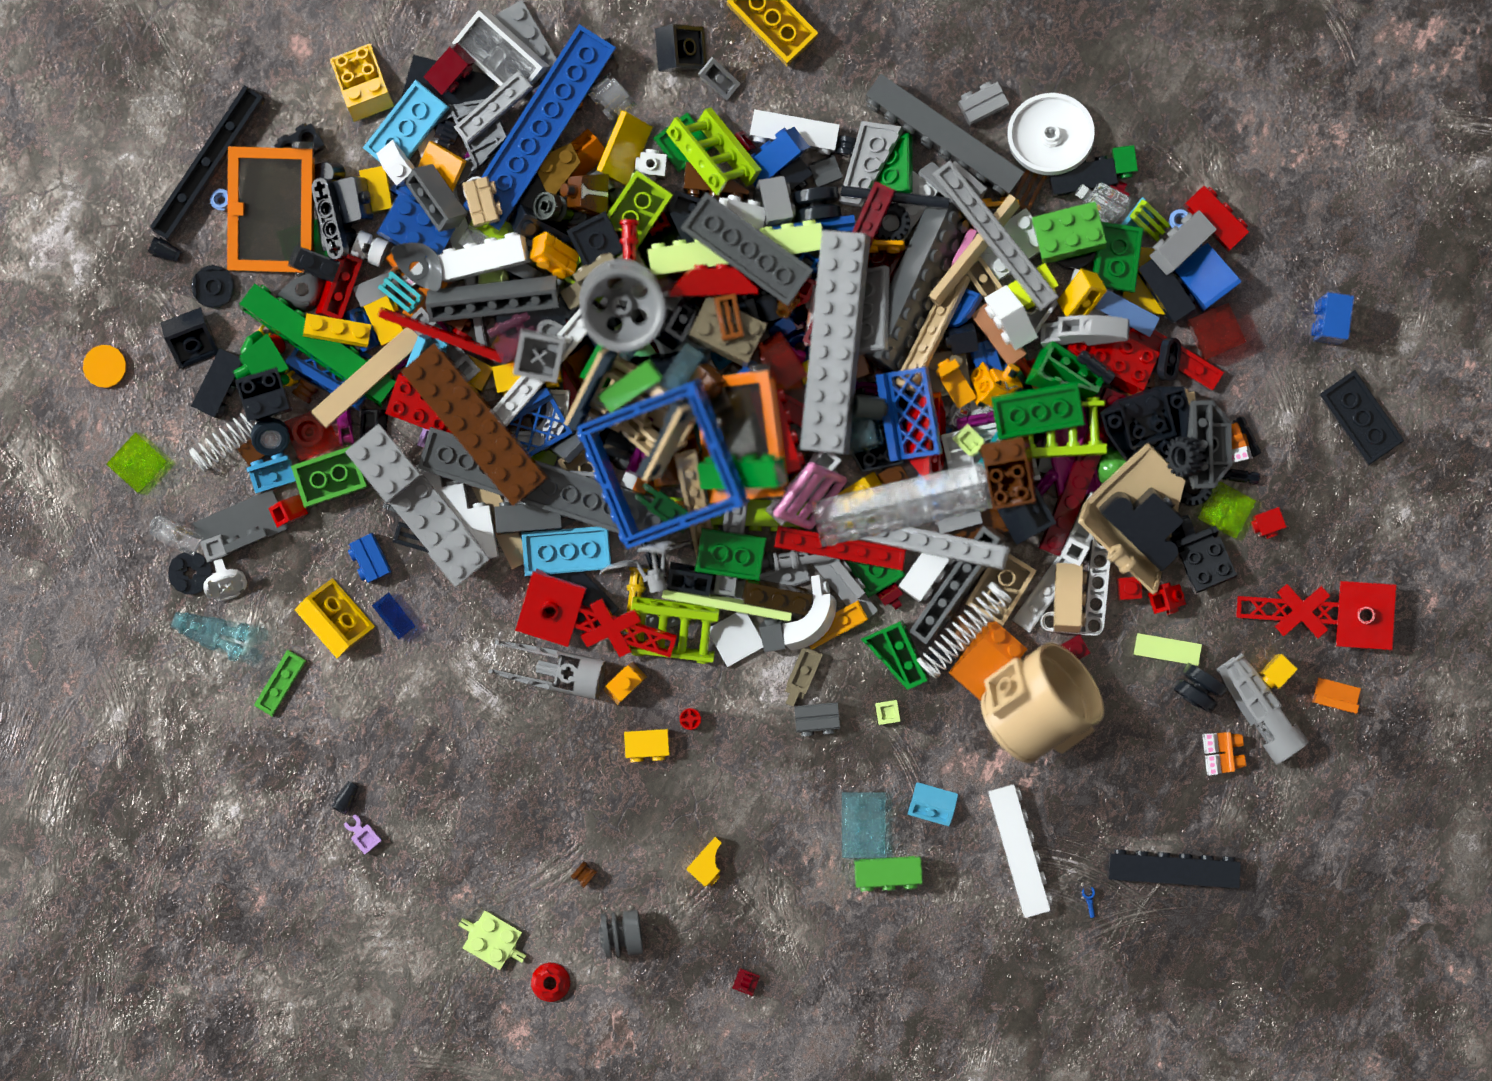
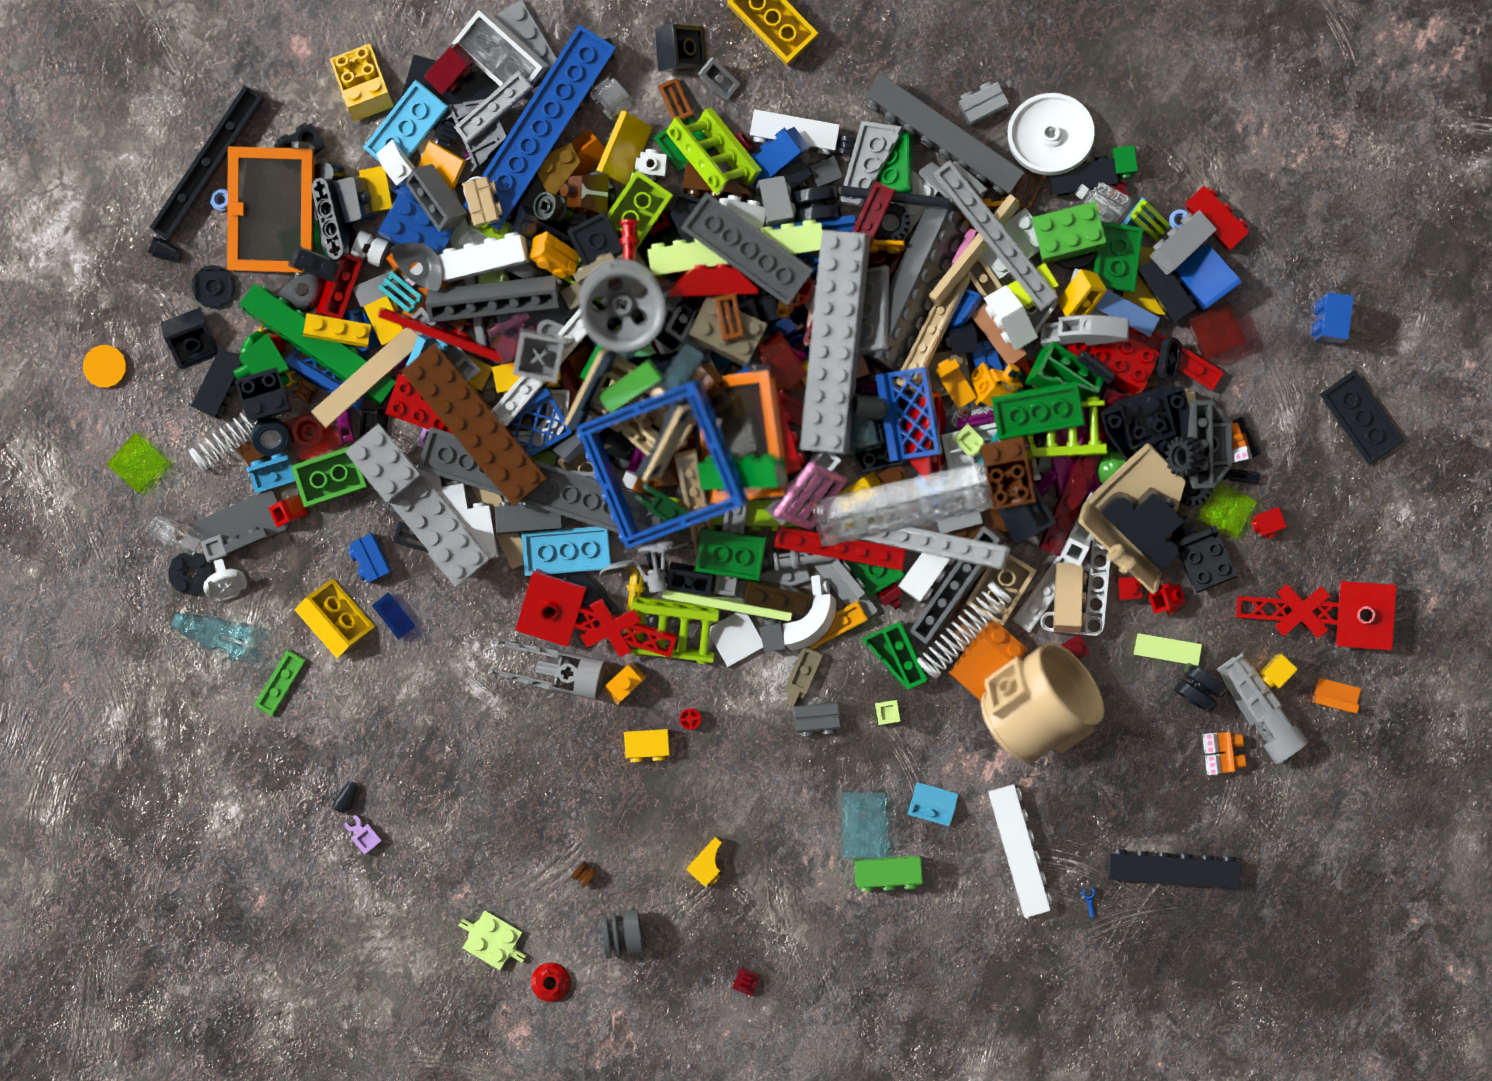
(682, 116): none -> dark orange tile

